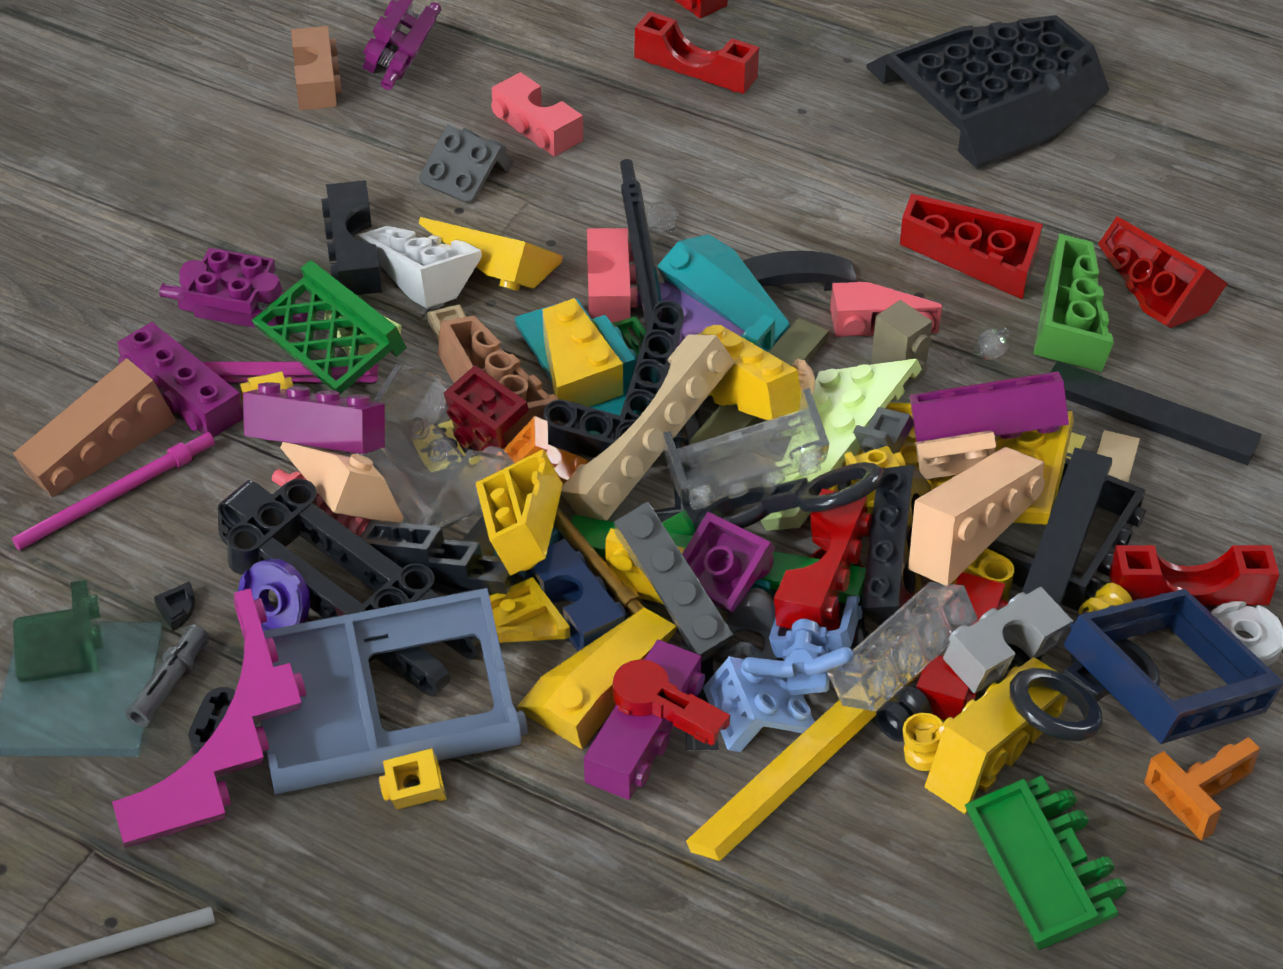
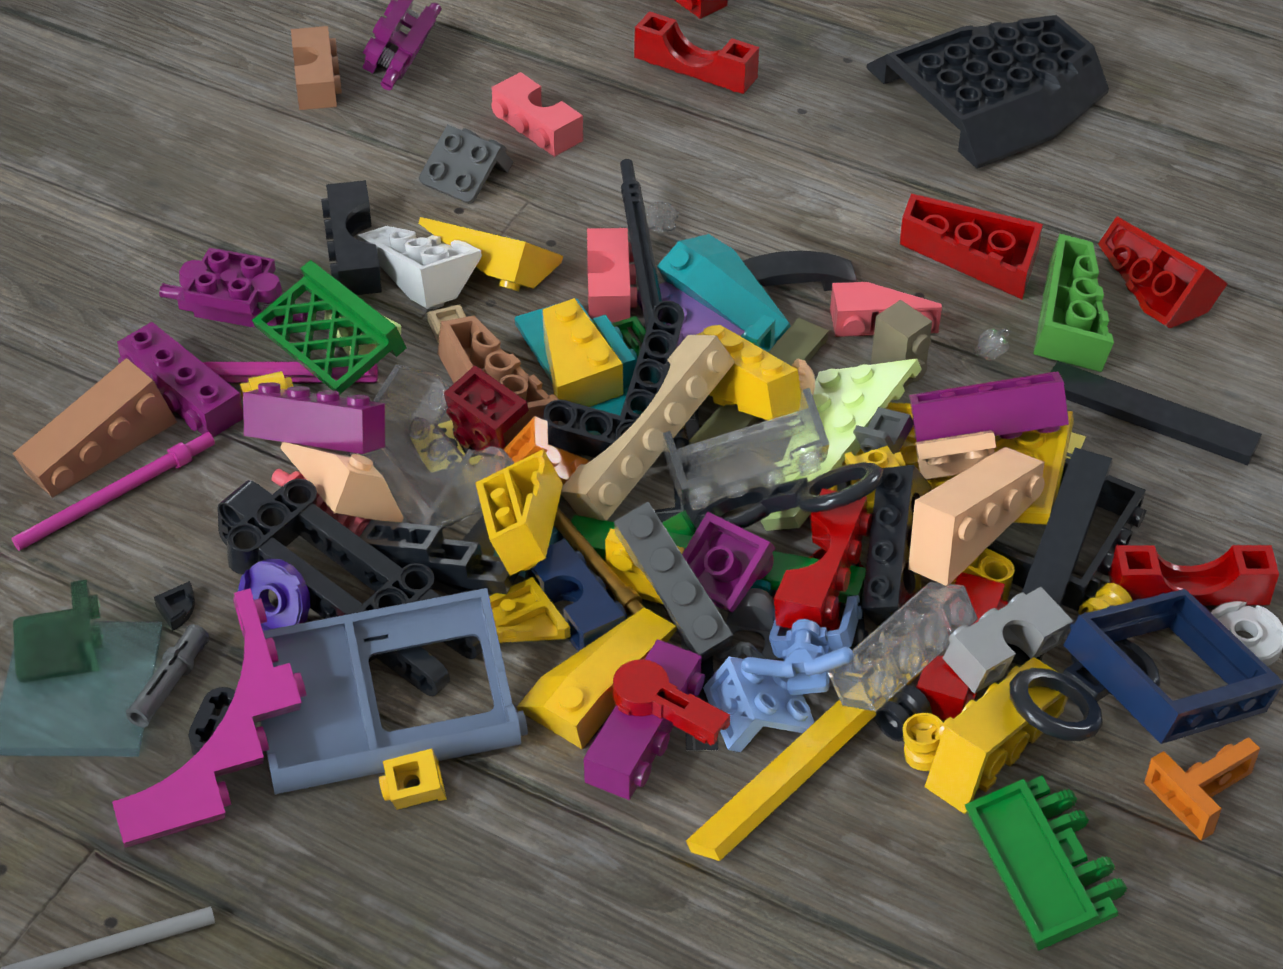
(1121, 450): tan slope -> none

